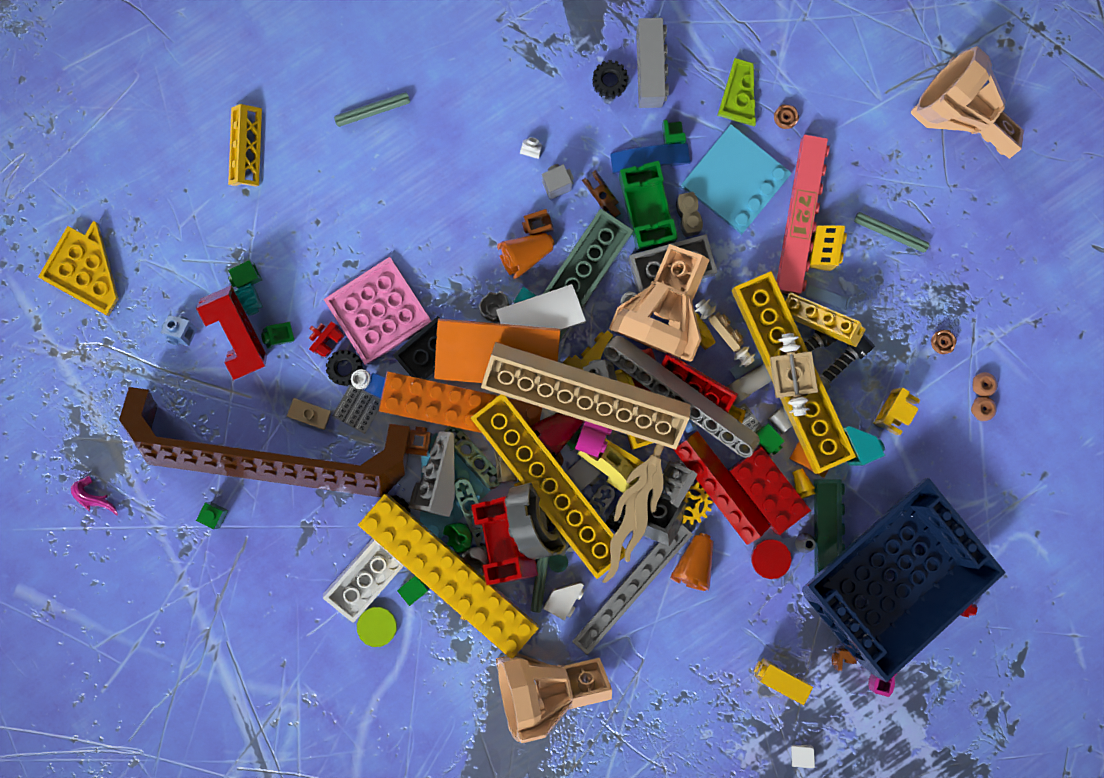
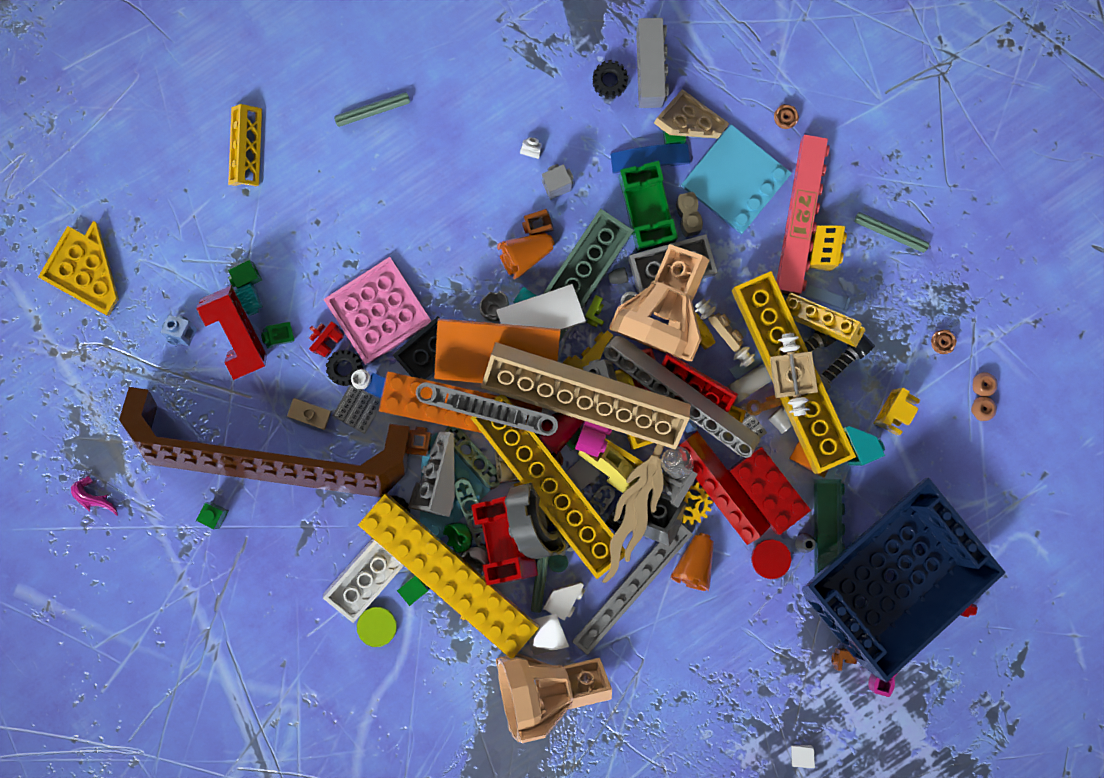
(487, 409): none -> light grey gear
(548, 636): none -> white sticker
(595, 308): none -> lime bracket
(609, 202): reddish brown hinge -> none
(618, 276): none -> dark grey hose
(677, 462): none -> clear hair
(690, 118): none -> tan plate
(738, 97): lime wing -> none
(769, 439): green brick -> none
(772, 402): none -> clear orange plate
(782, 681): yellow brick -> none
(803, 484): yellow cone -> none
(960, 103): light nougat plate -> none

